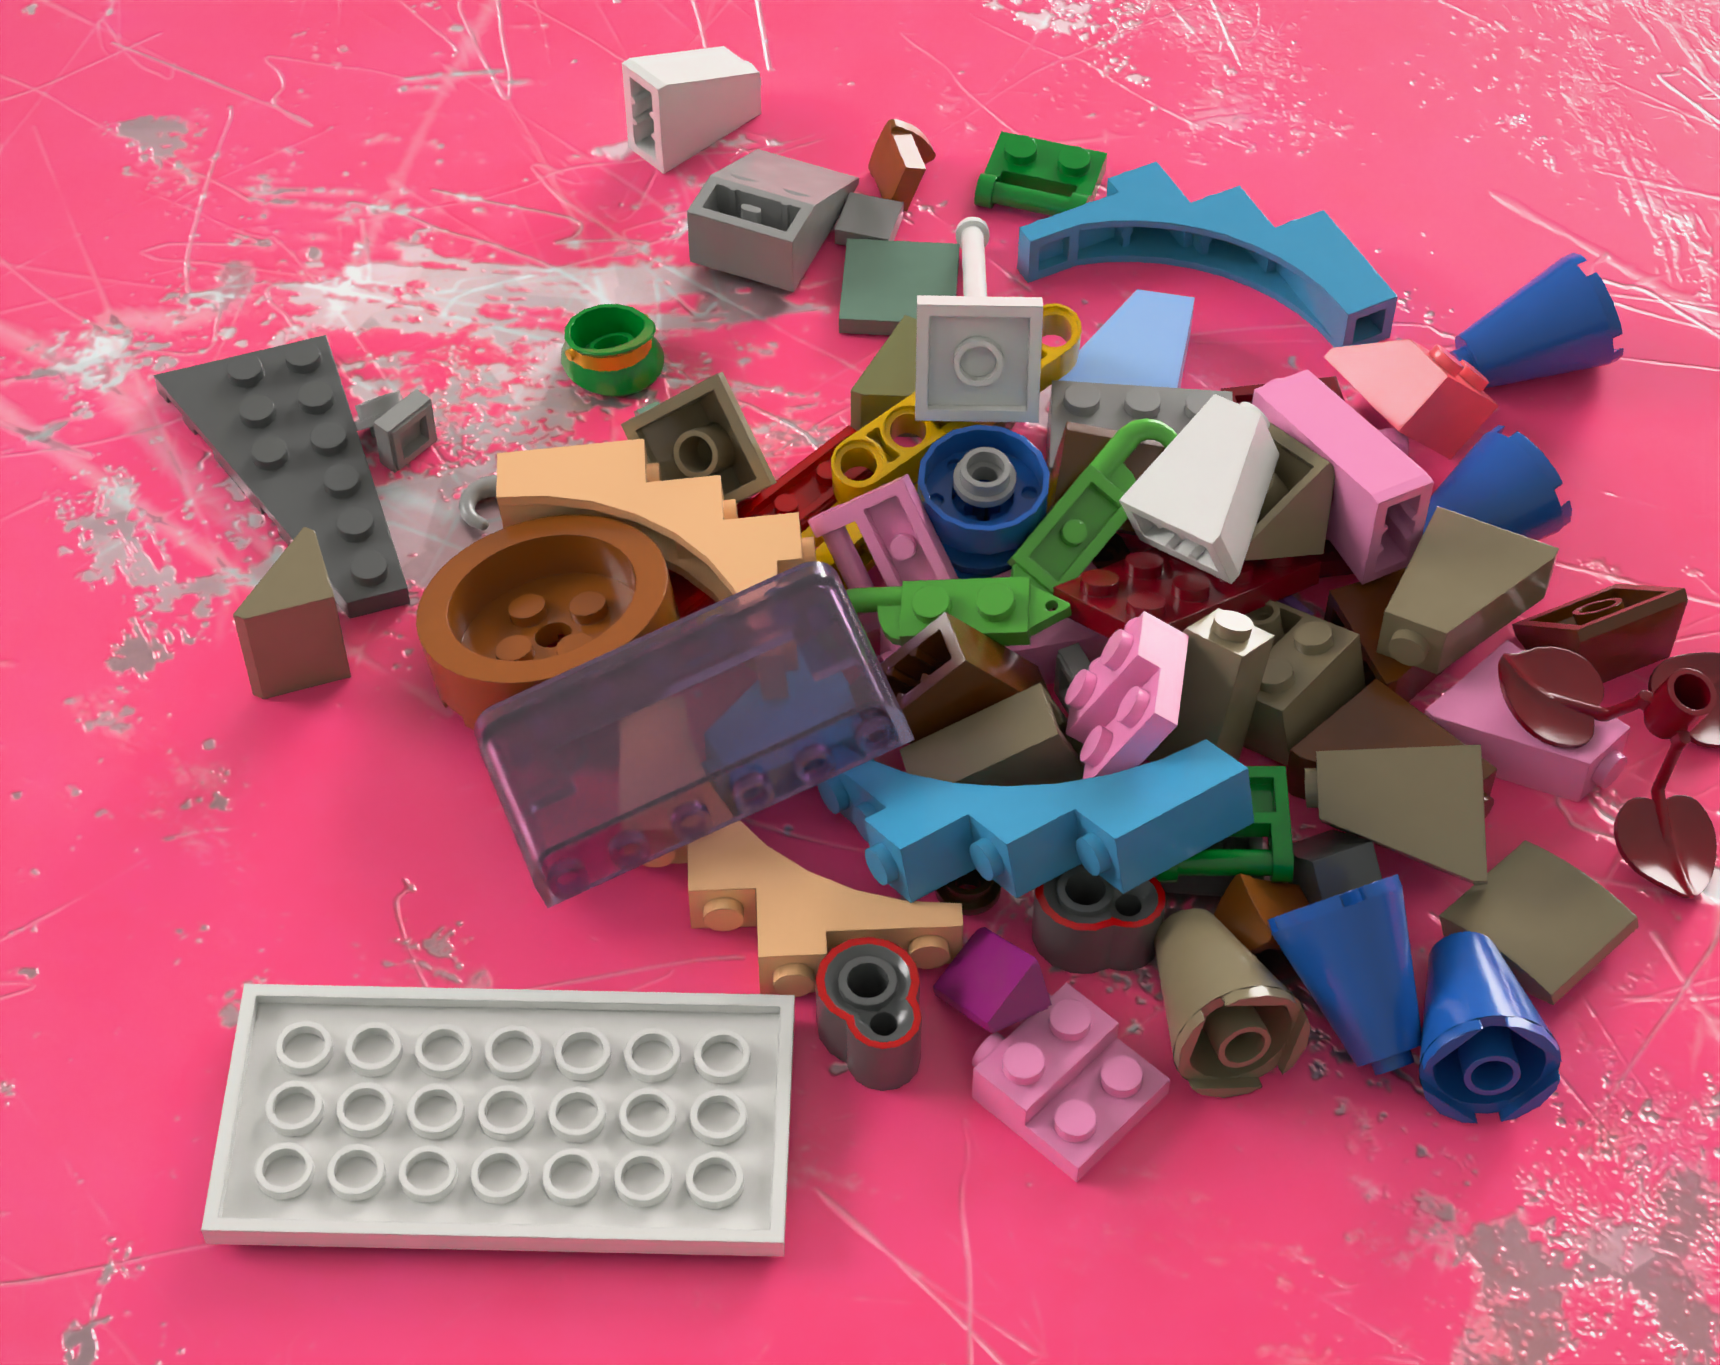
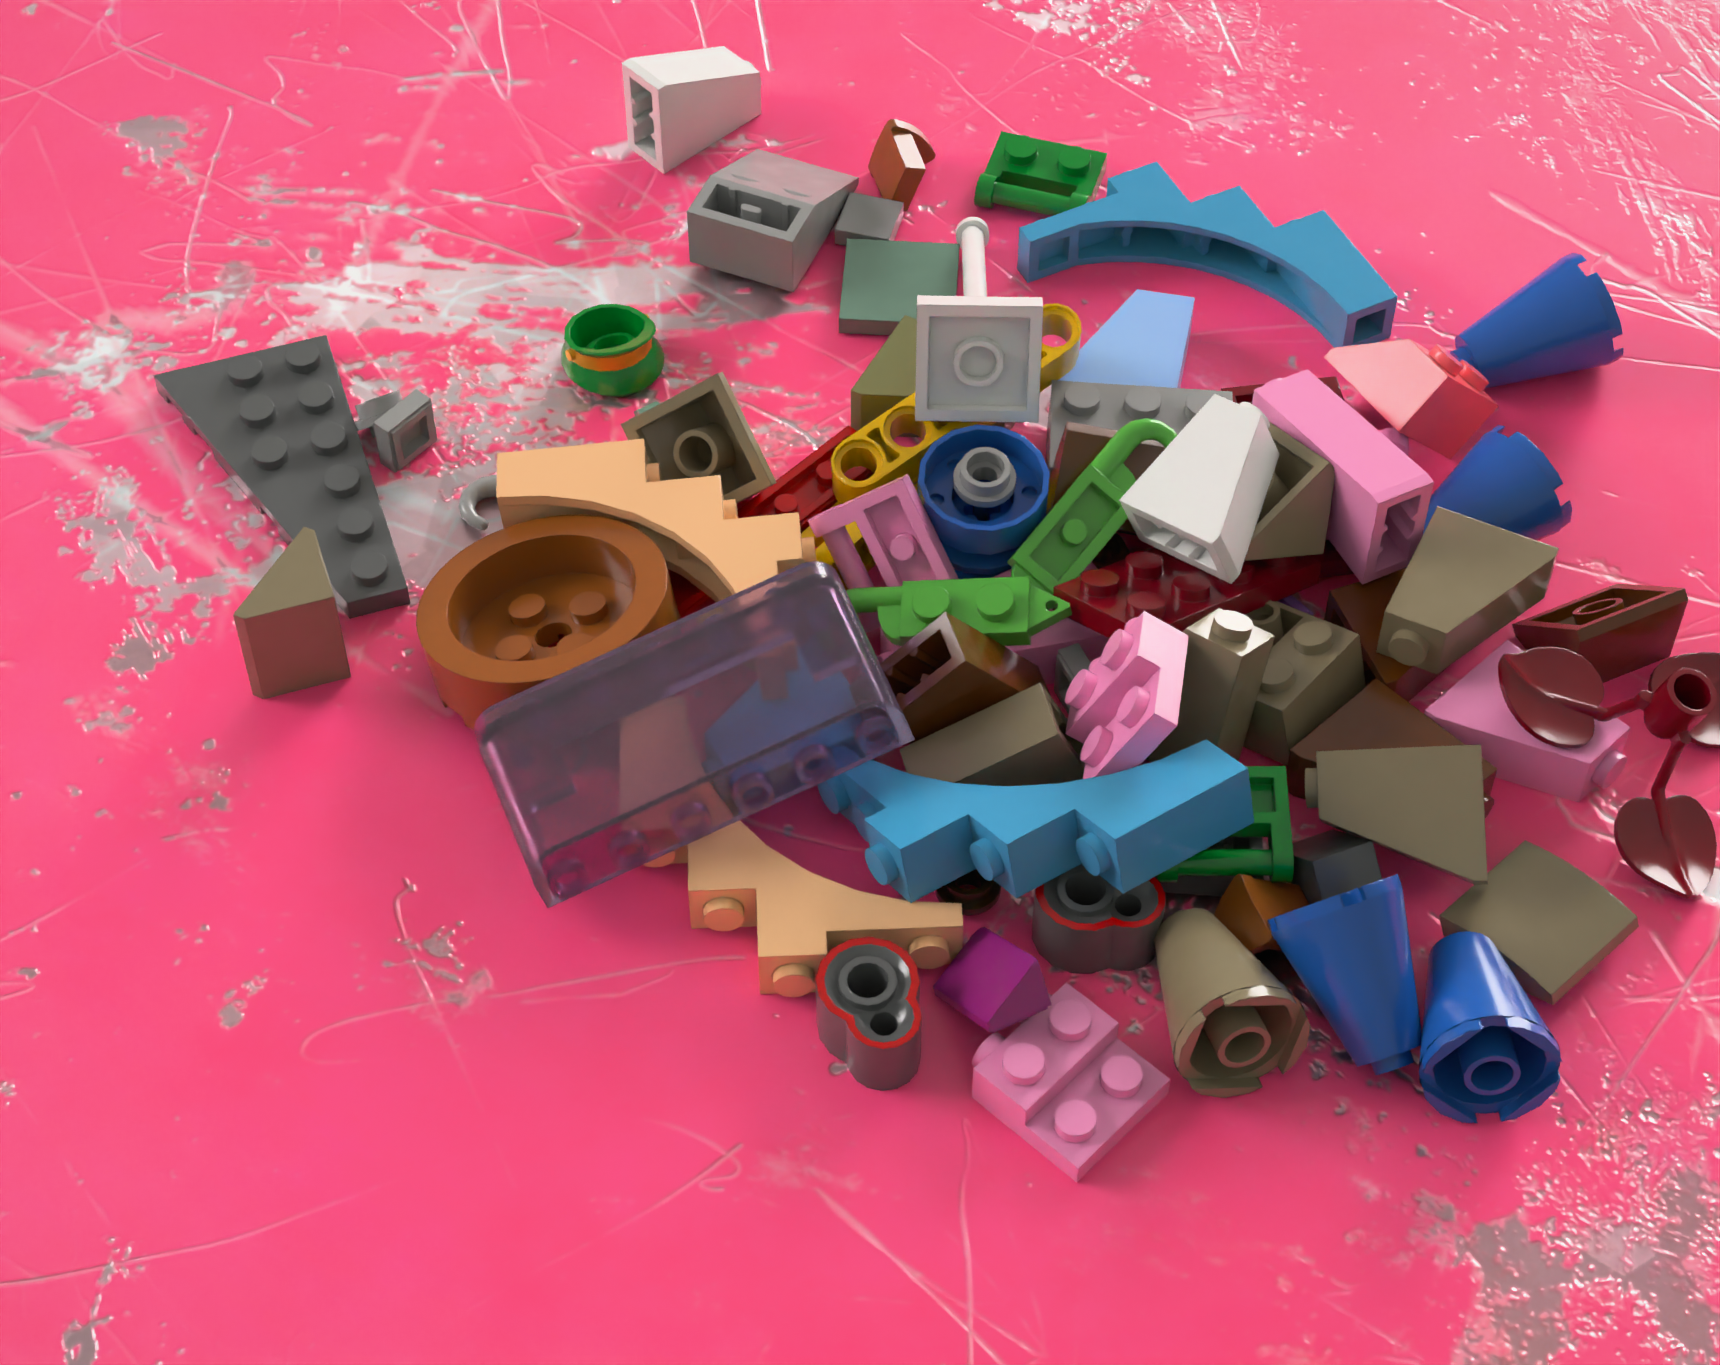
(505, 1121): white plate -> none

